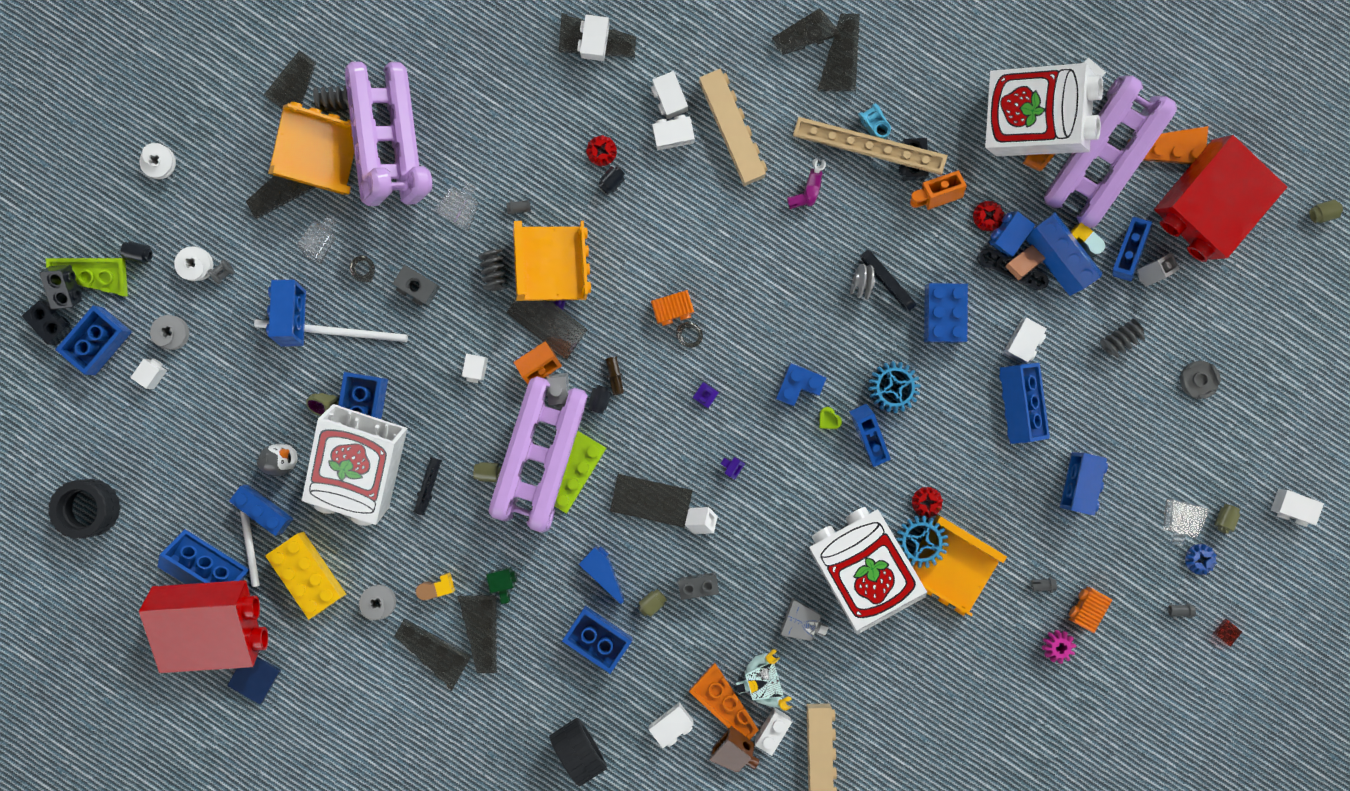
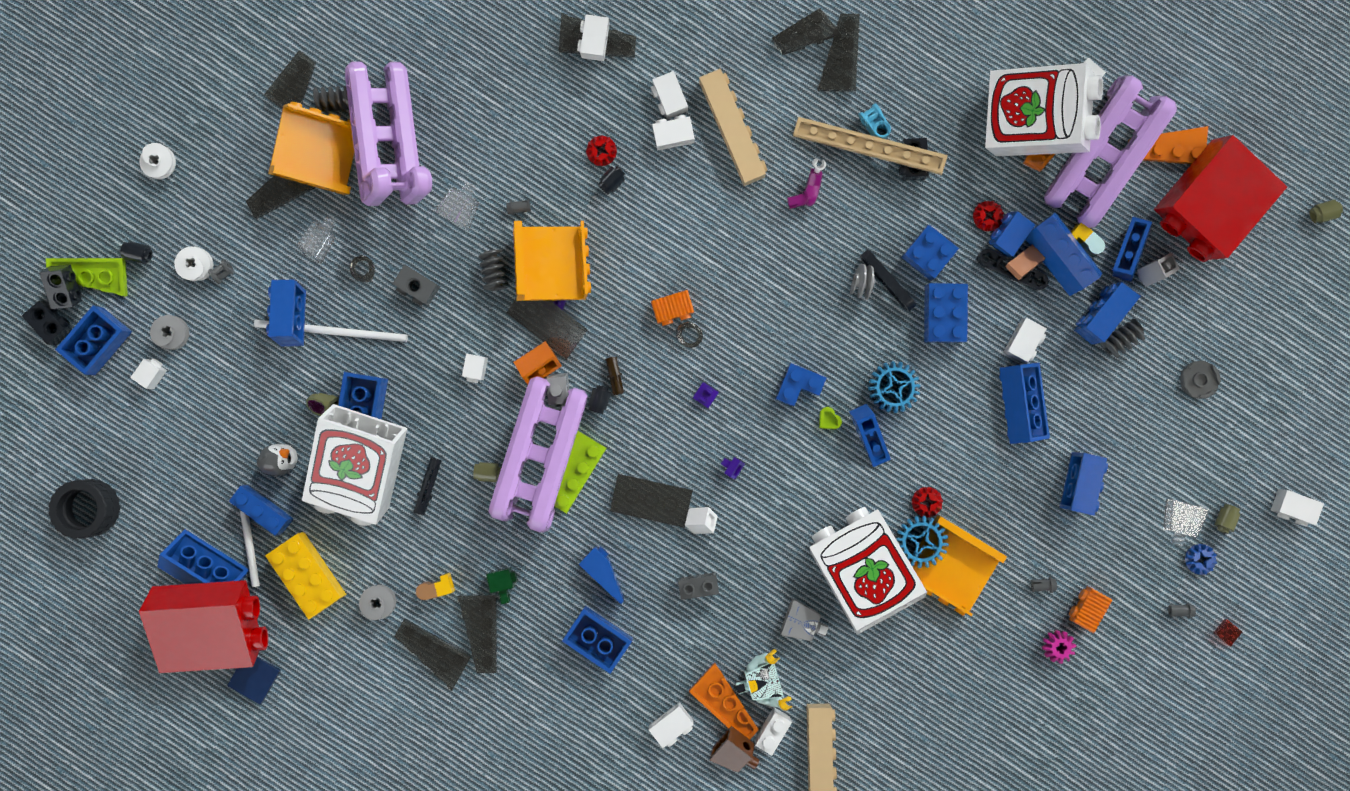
(578, 752): black tyre -> none
(652, 603): olive brick -> none
(929, 252): none -> blue brick
(939, 191): orange brick -> none
(1106, 313): none -> blue brick

